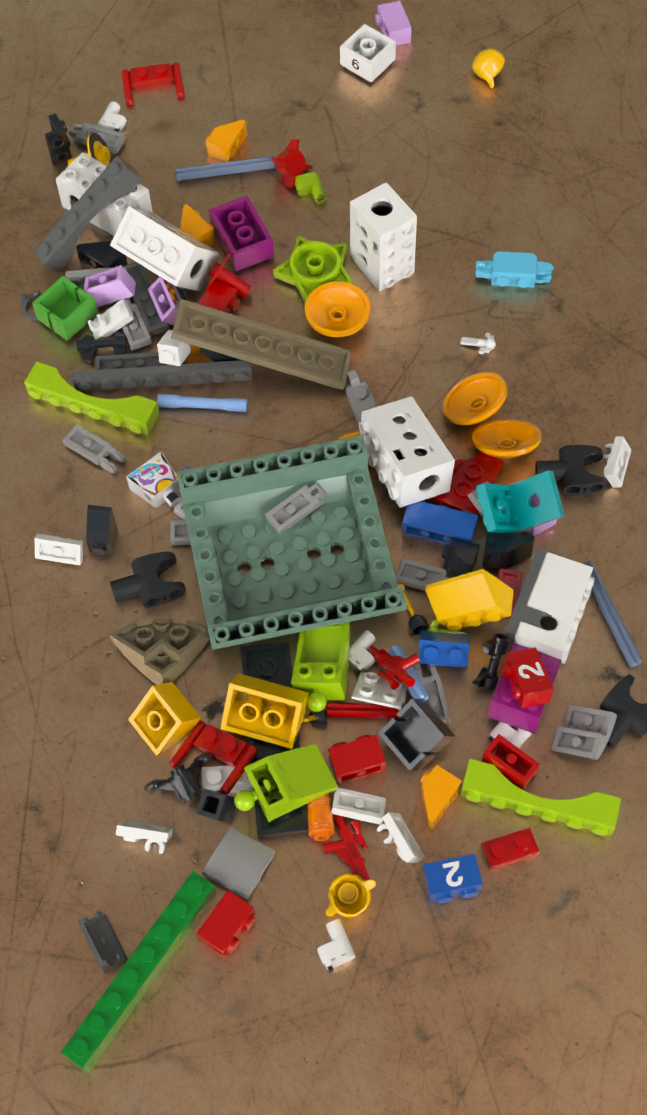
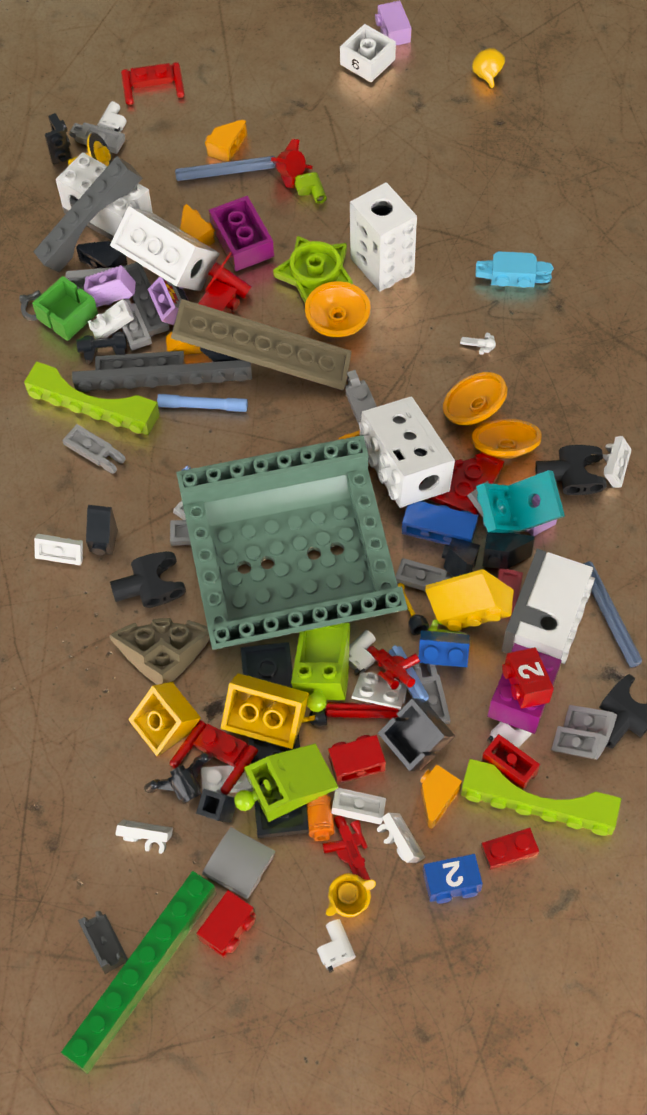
(155, 482): torso -> none
(172, 350): white brick -> none
(295, 507): light grey hinge -> none
(496, 648): black piece -> none

